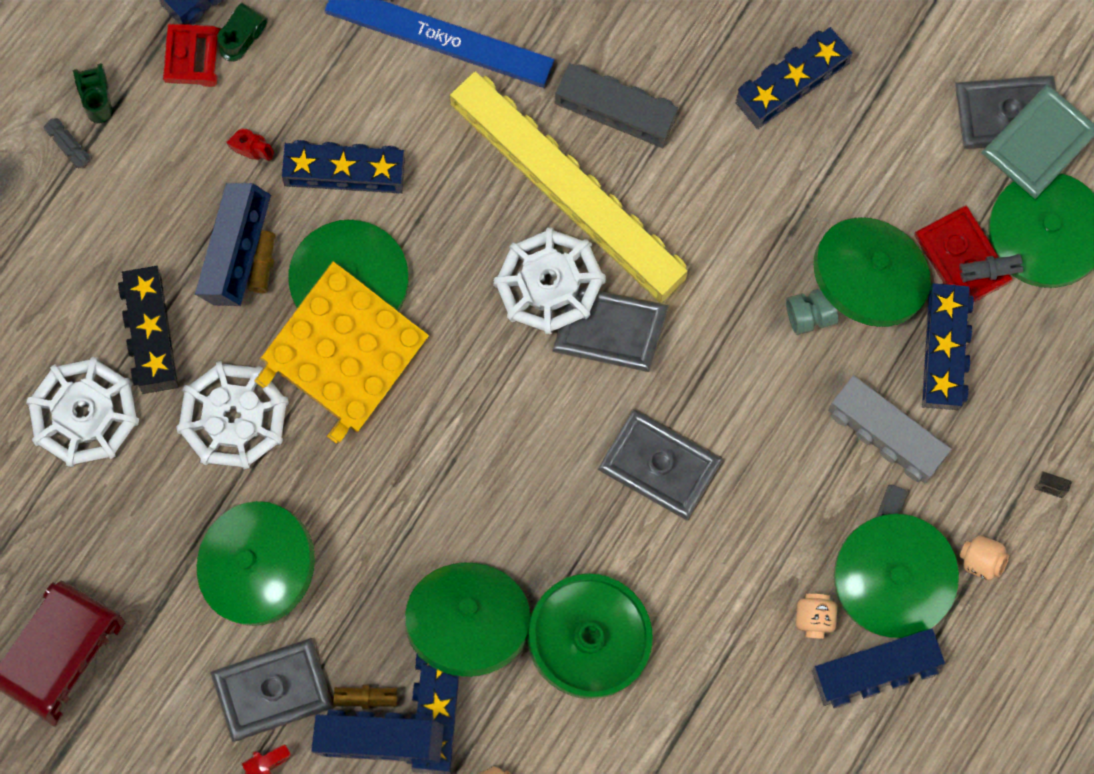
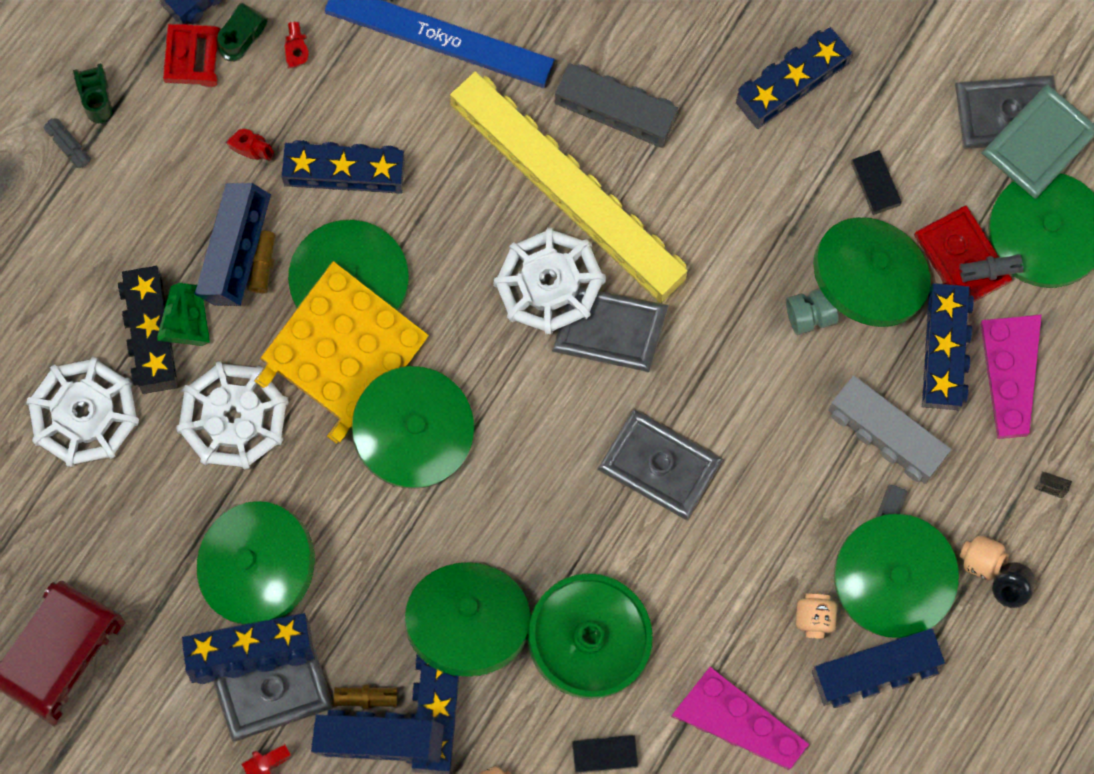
(184, 317): none -> green wing
(248, 648): none -> dark blue brick
(295, 41): none -> red piece
(412, 427): none -> green dish
(605, 754): none -> black tile
(728, 713): none -> dark pink wing
(876, 182): none -> black tile
(1011, 369): none -> dark pink wing
(1014, 585): none -> black head

